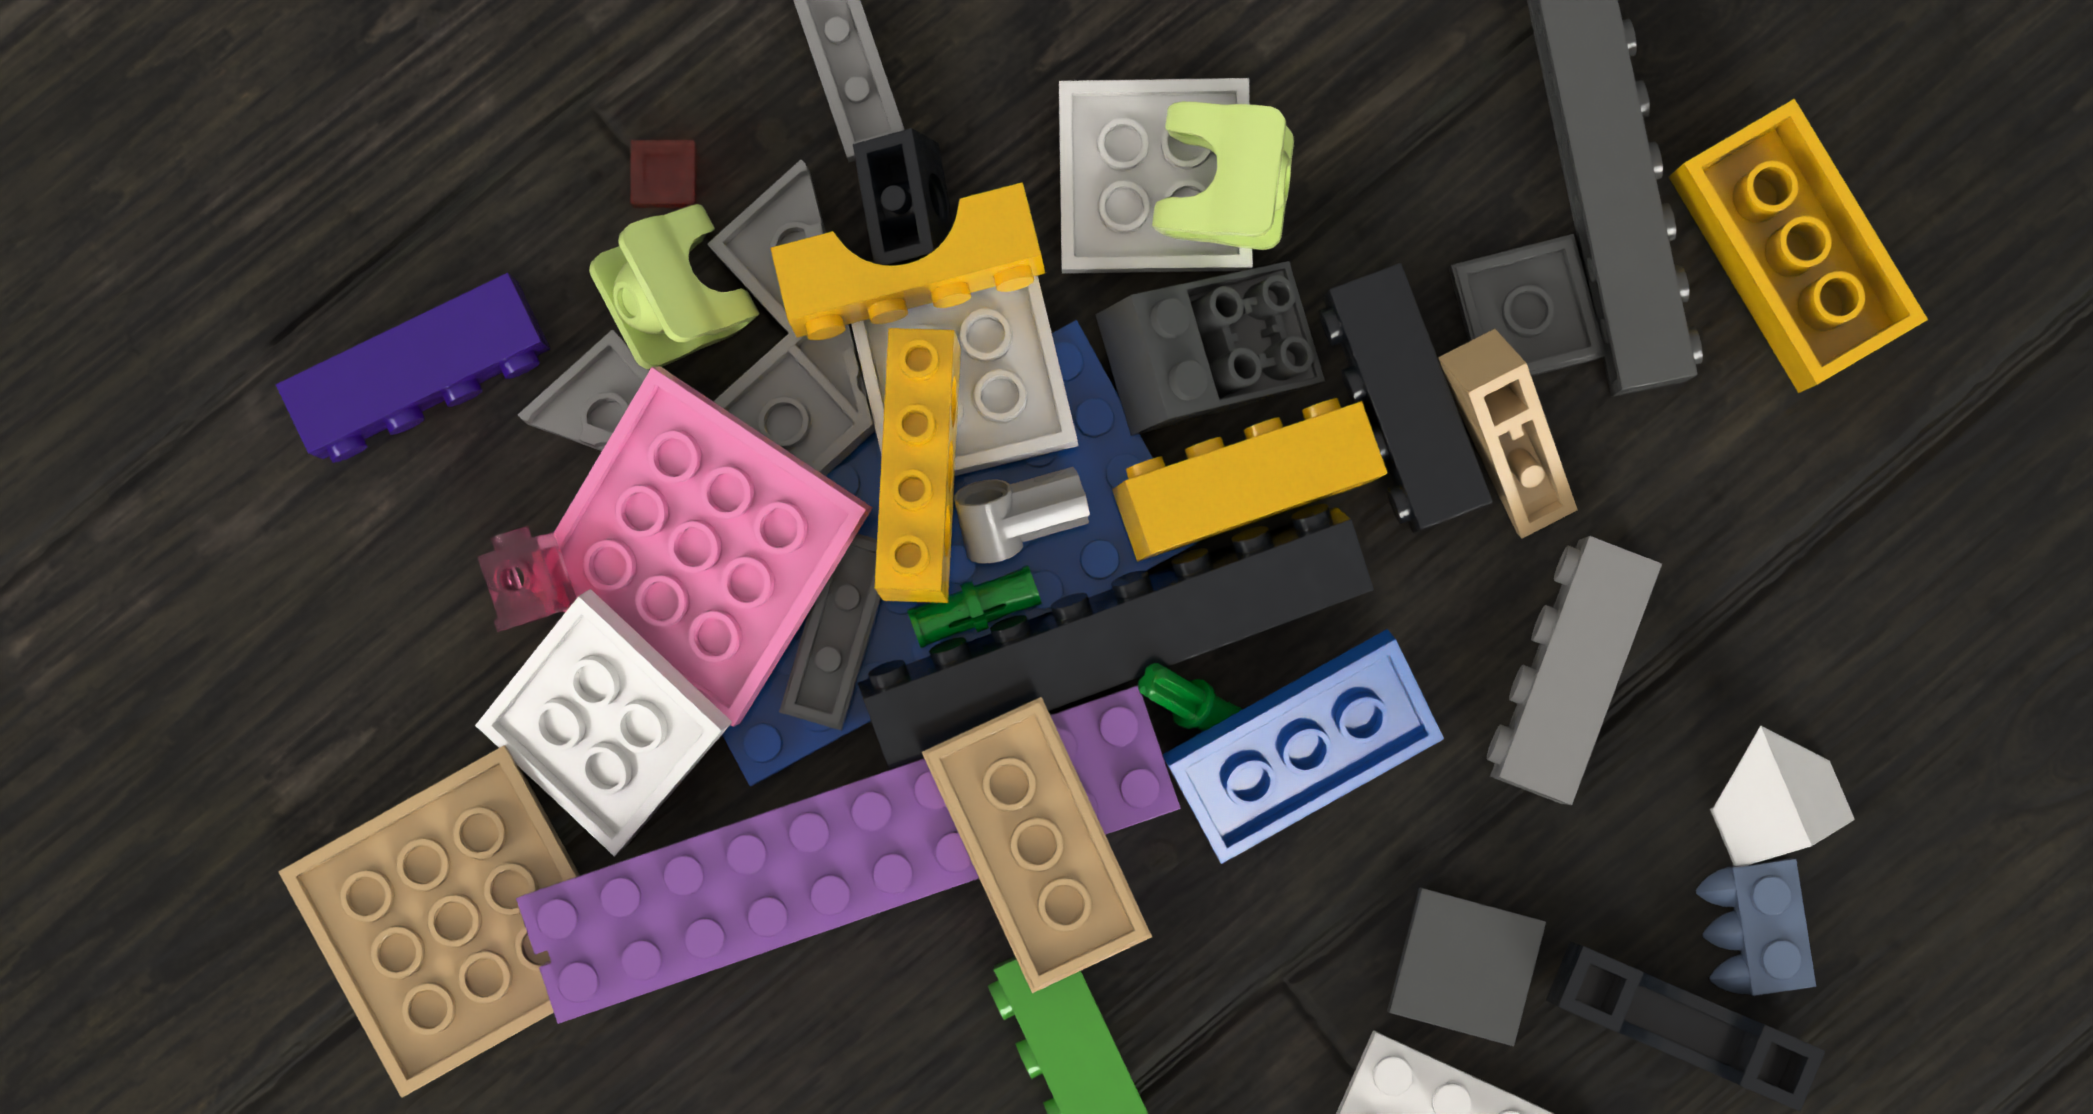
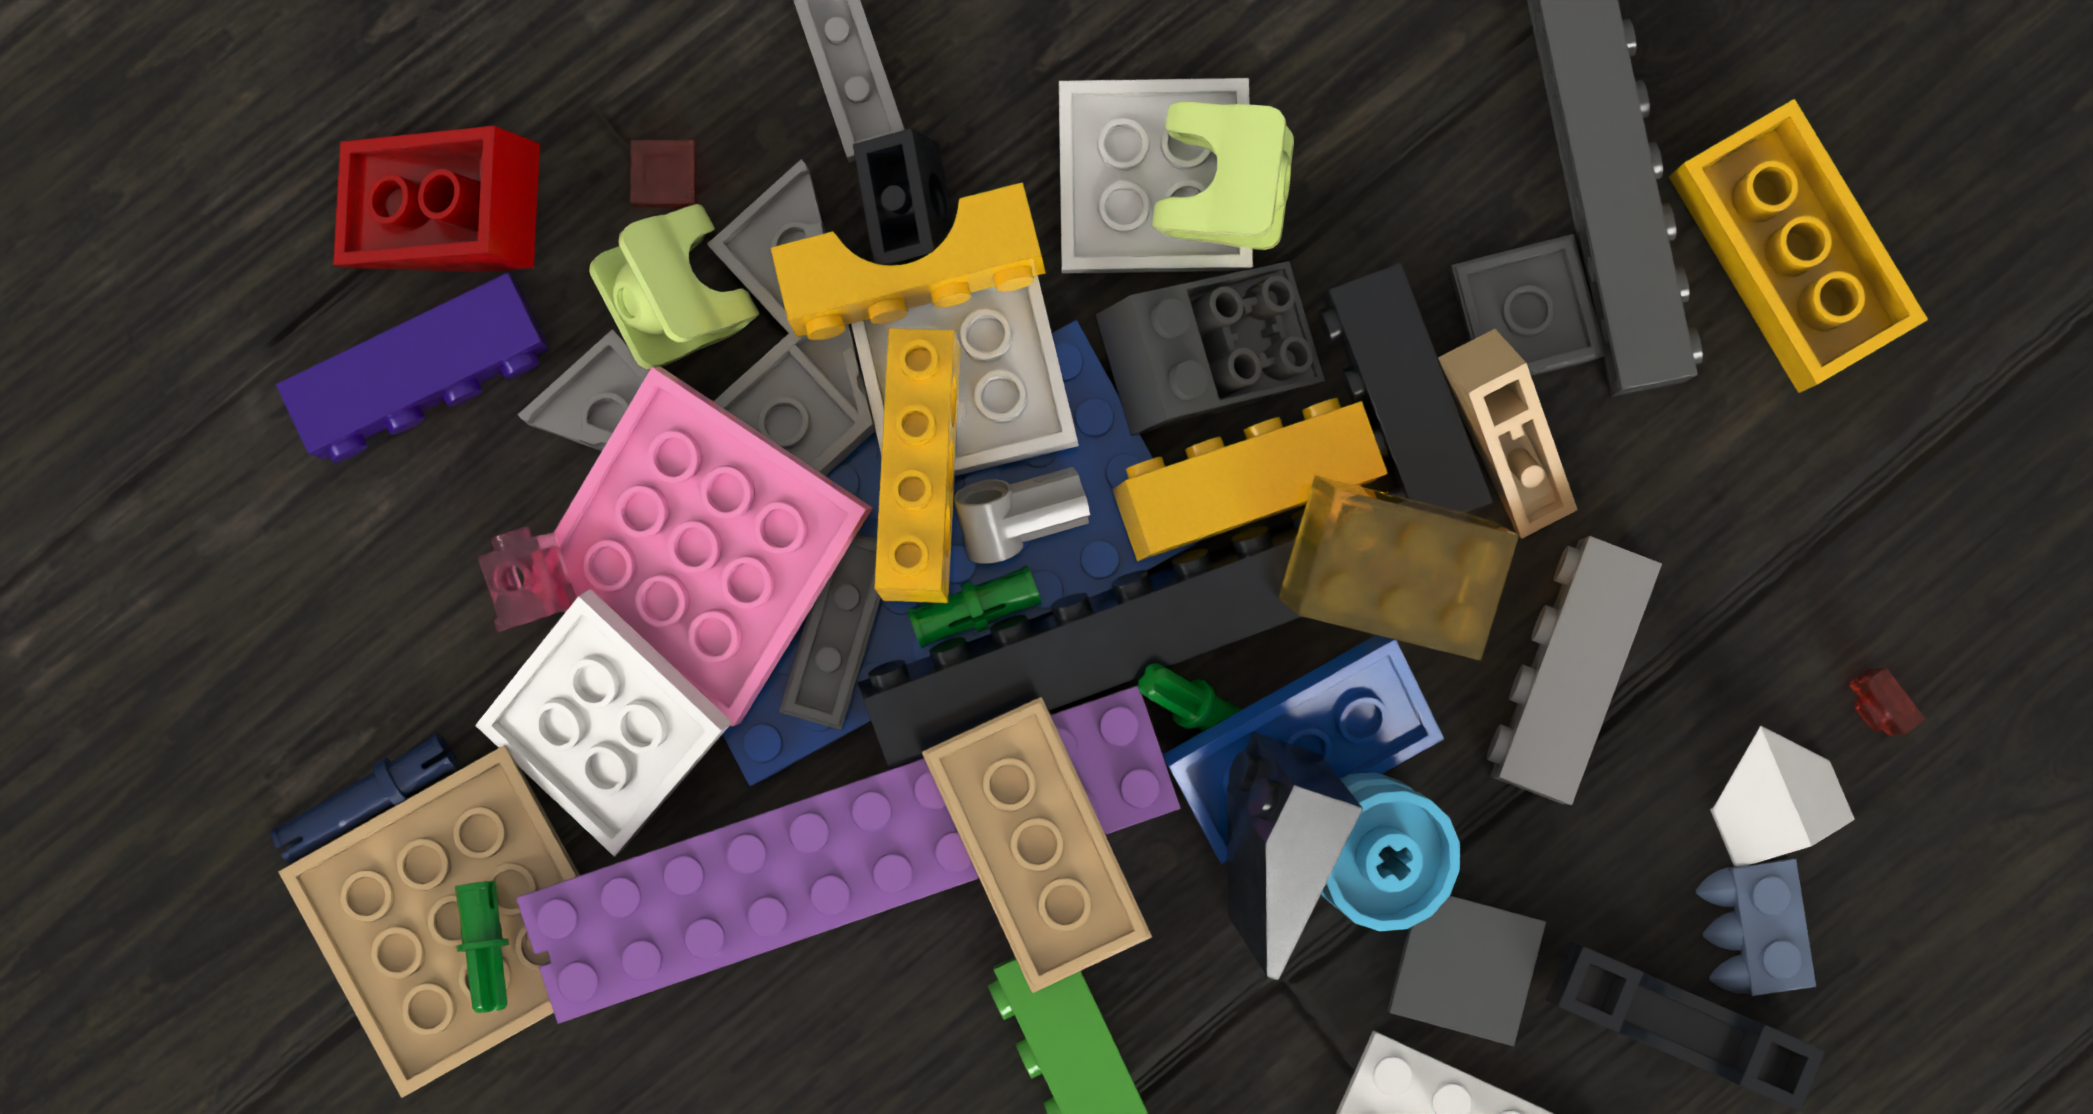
(387, 785): none -> dark blue pin
(438, 201): none -> red slope
(482, 943): none -> green axle
(1283, 841): none -> black slope
(1396, 858): none -> medium azure wheel
(1397, 568): none -> clear yellow brick
(1885, 703): none -> clear red plate

